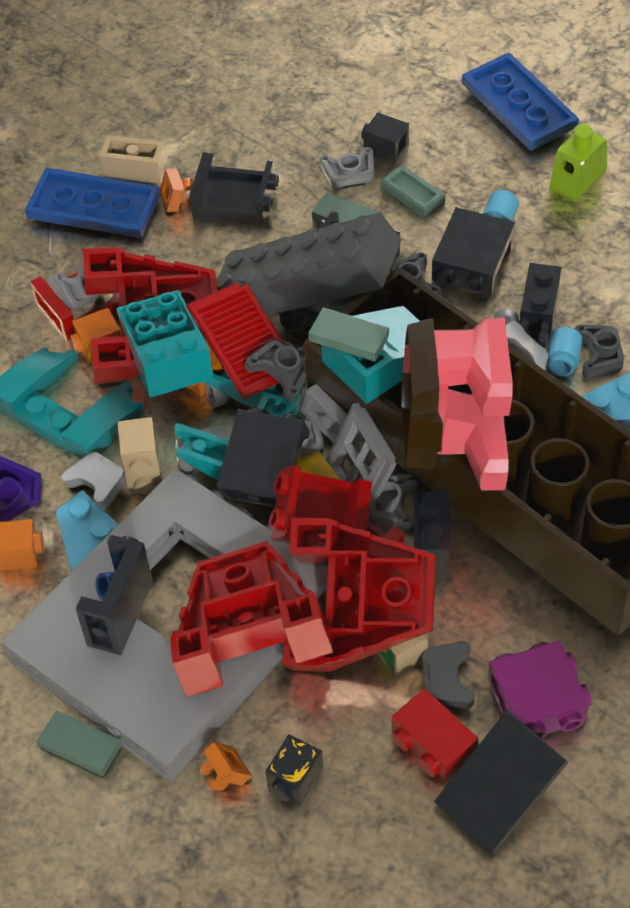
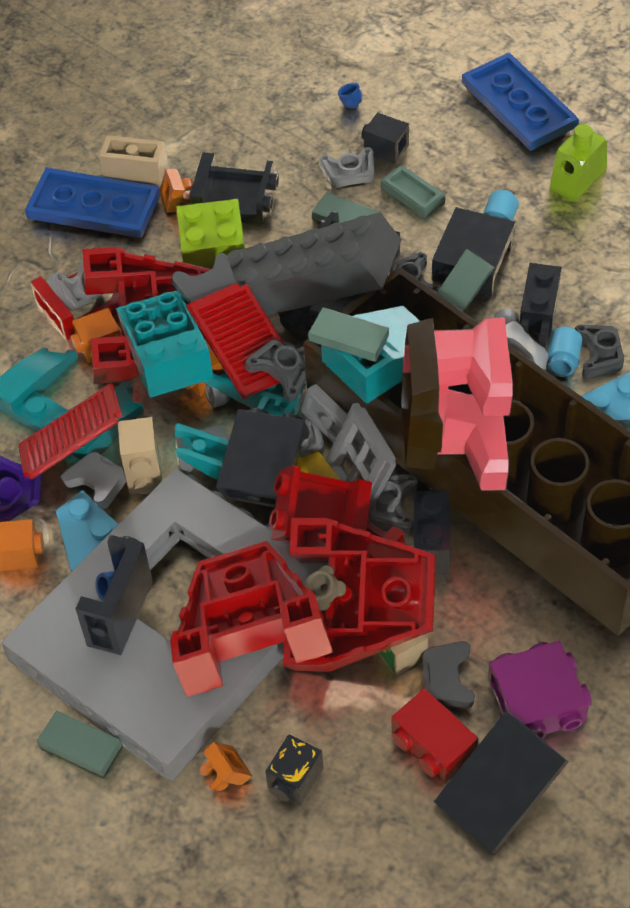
(69, 432): none -> red window
(199, 286): none -> dark grey piece
(209, 231): none -> lime brick
(325, 576): none -> dark tan plate
(350, 95): none -> blue hinge
(465, 280): none -> sand green tile

